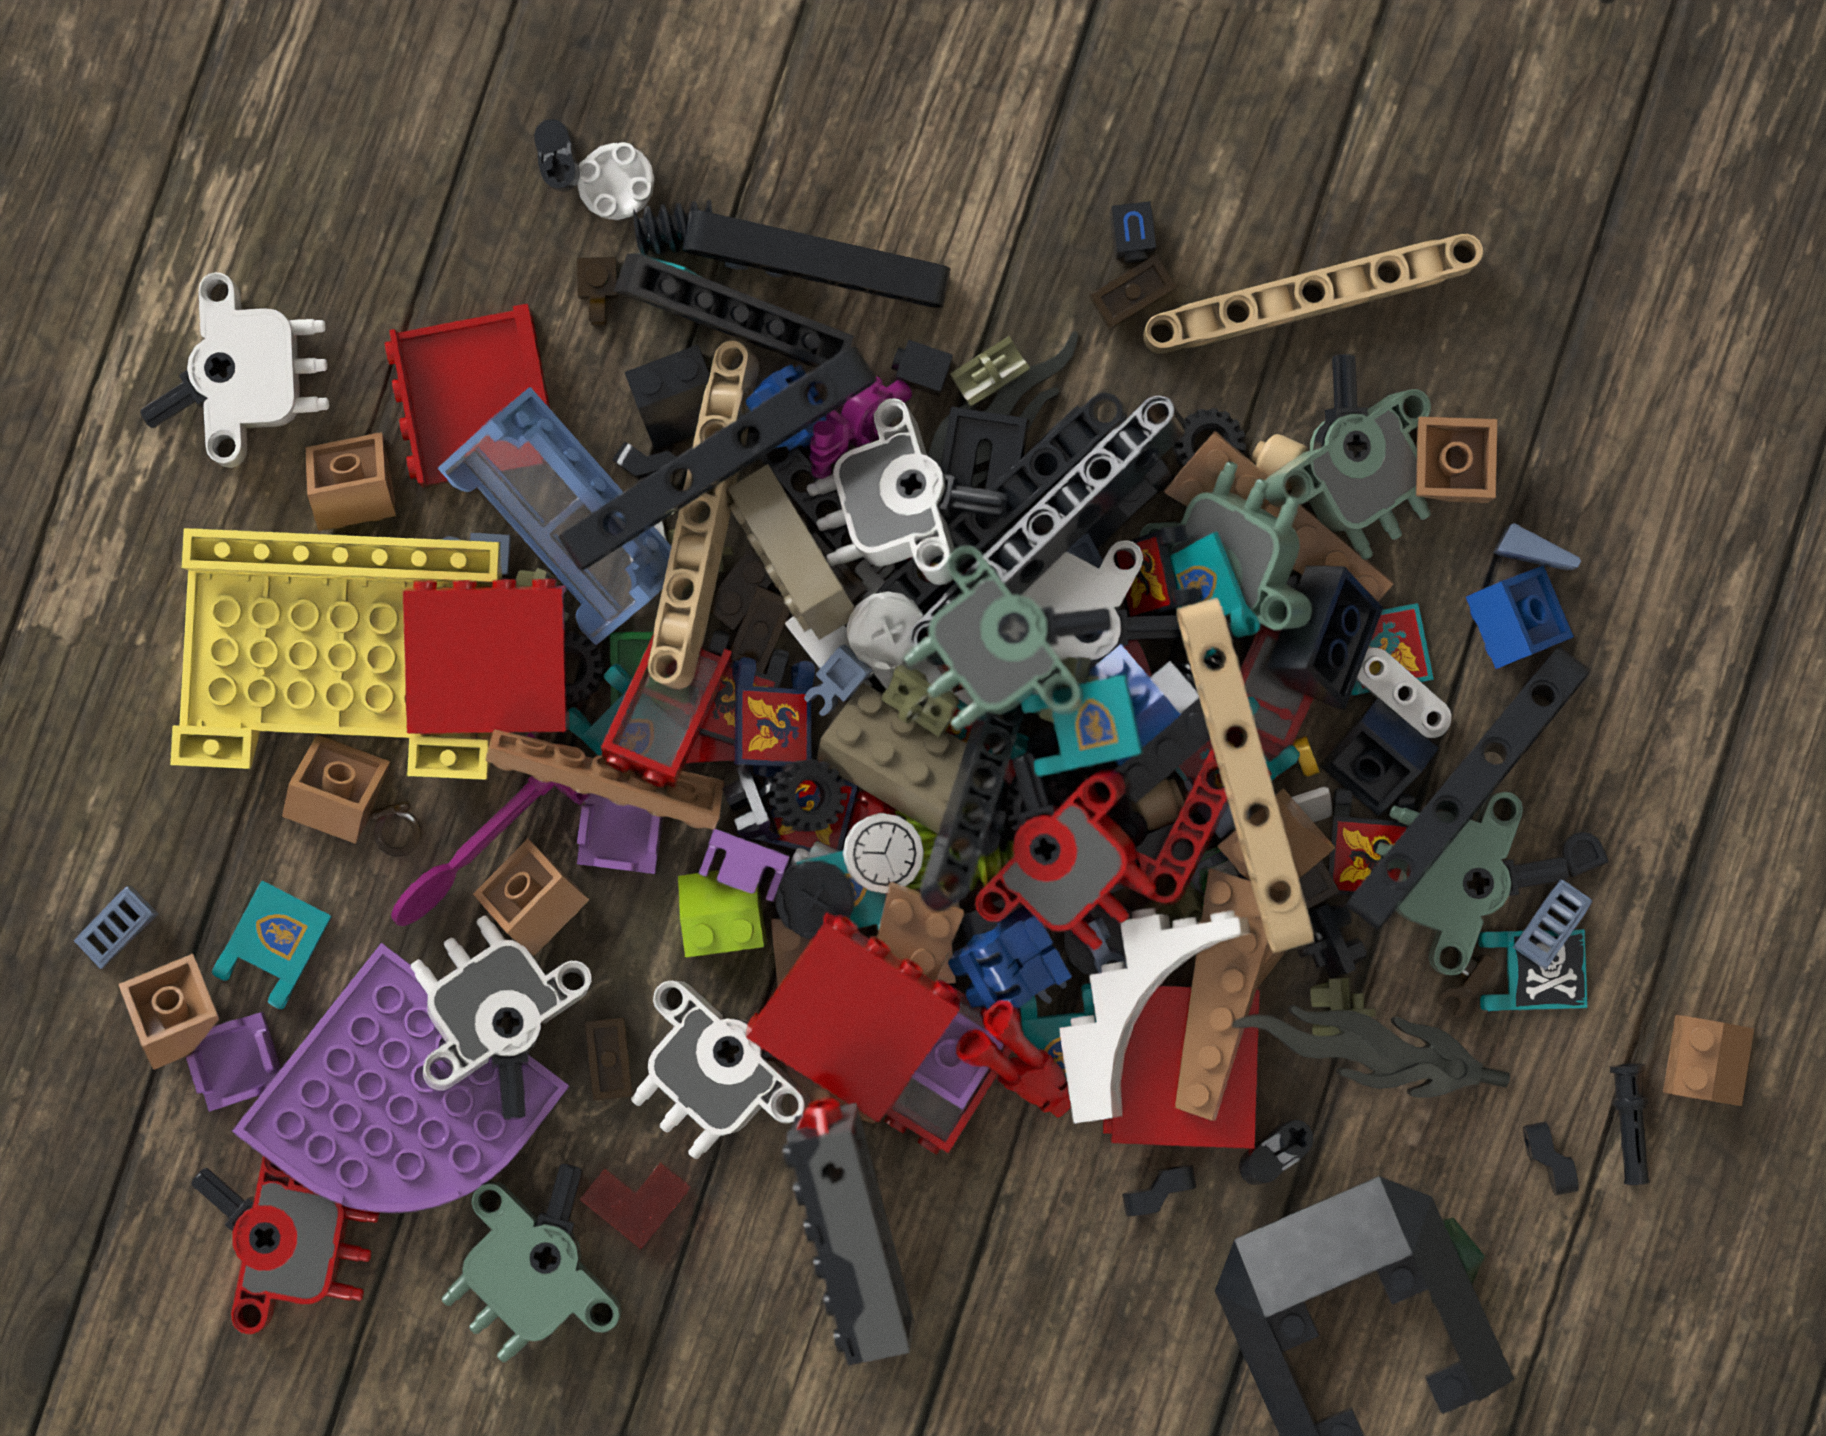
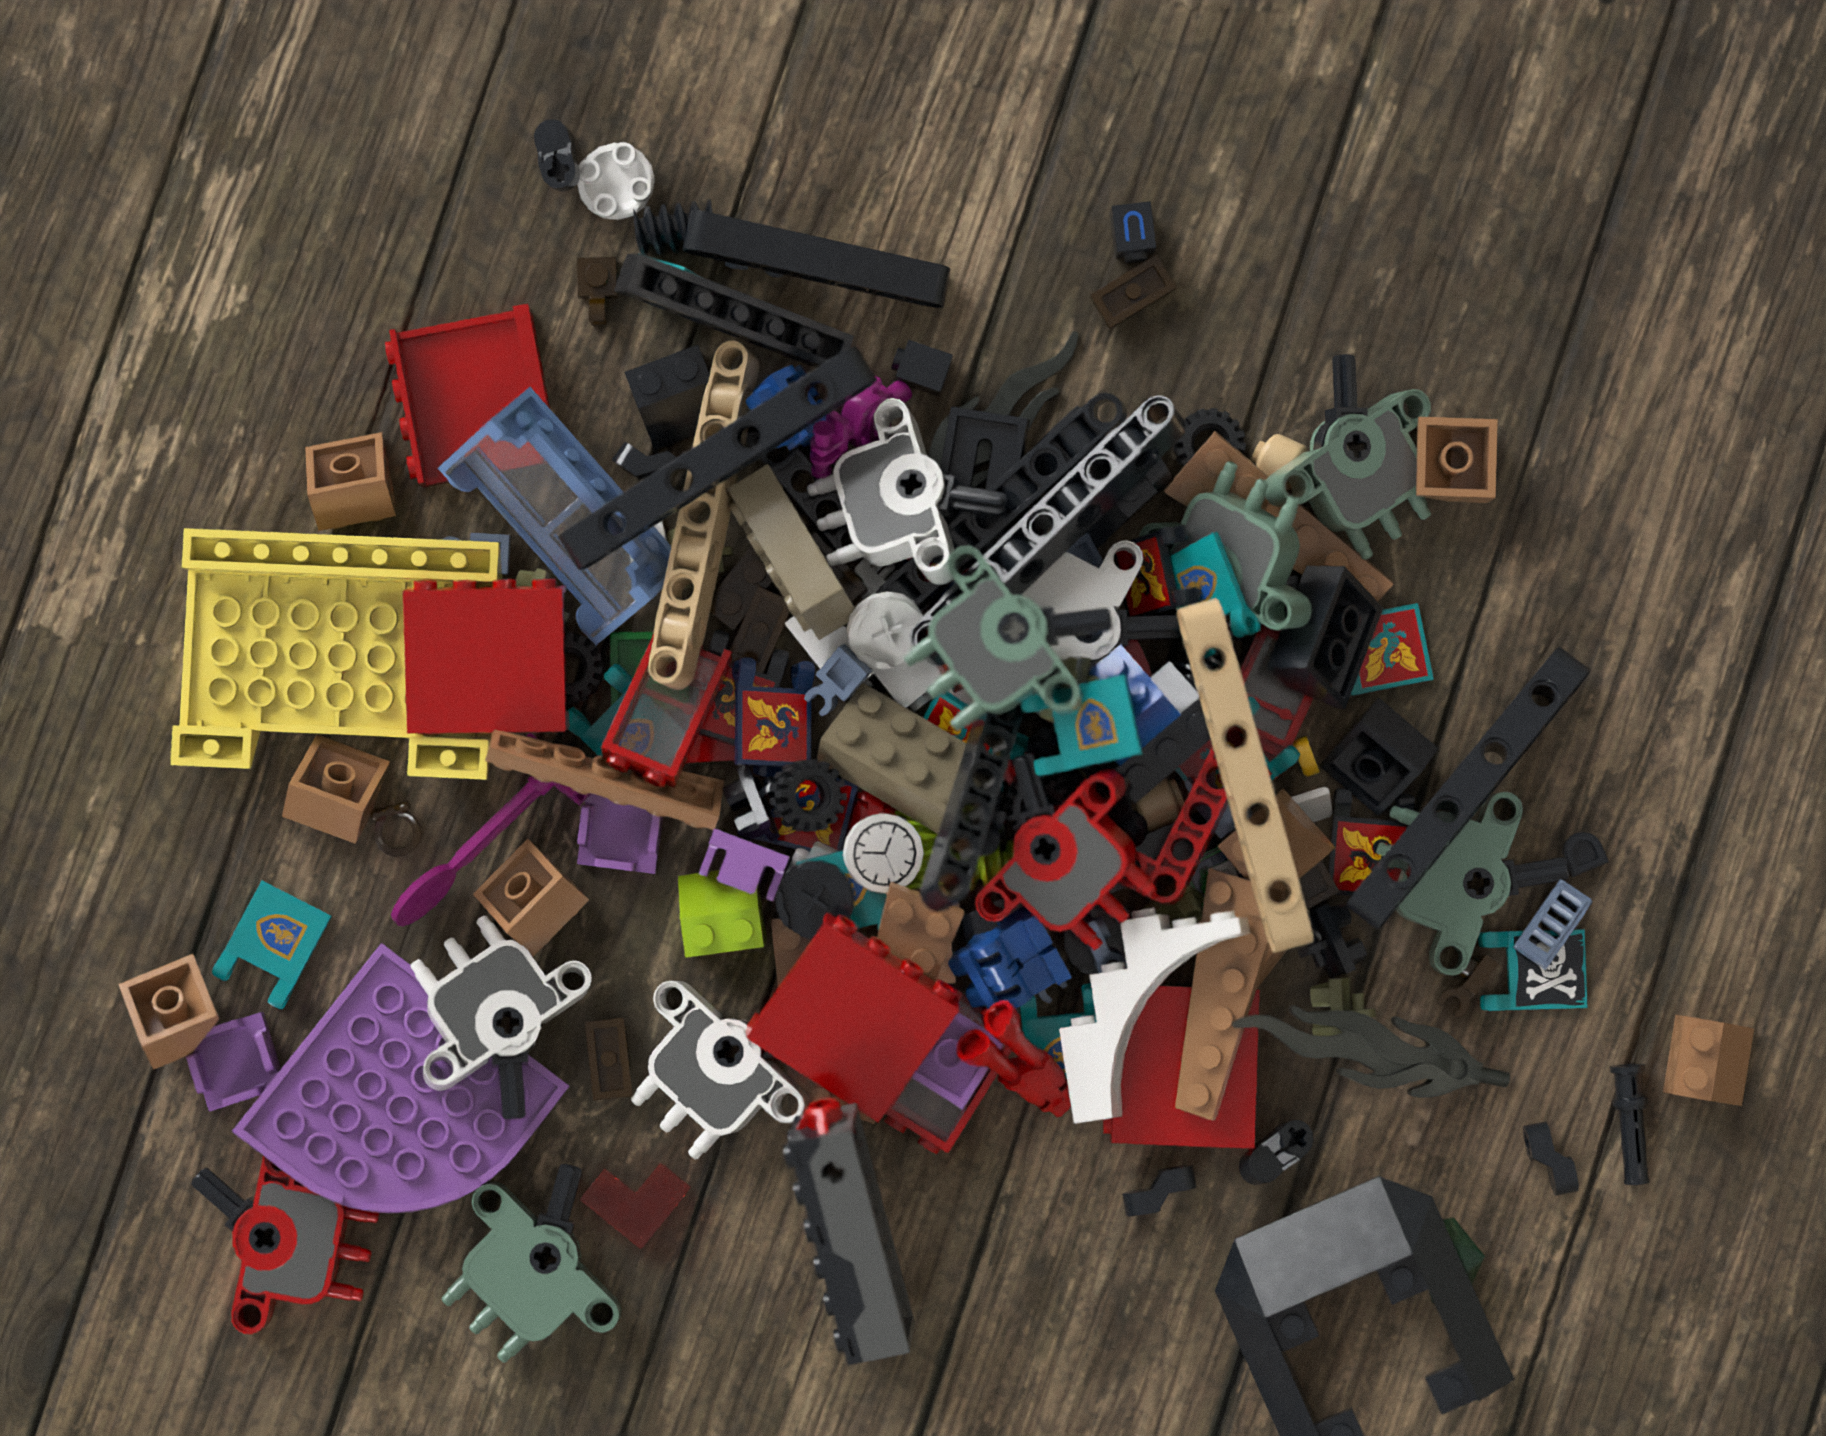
(138, 904): sand blue slope -> none
(261, 372): white piece -> none
(908, 690): olive hips -> none
(989, 371): olive hips -> none
(1340, 287): tan beam -> none
(1420, 699): white plate -> none
(1519, 617): blue slope -> none
(1528, 547): sand blue slope -> none

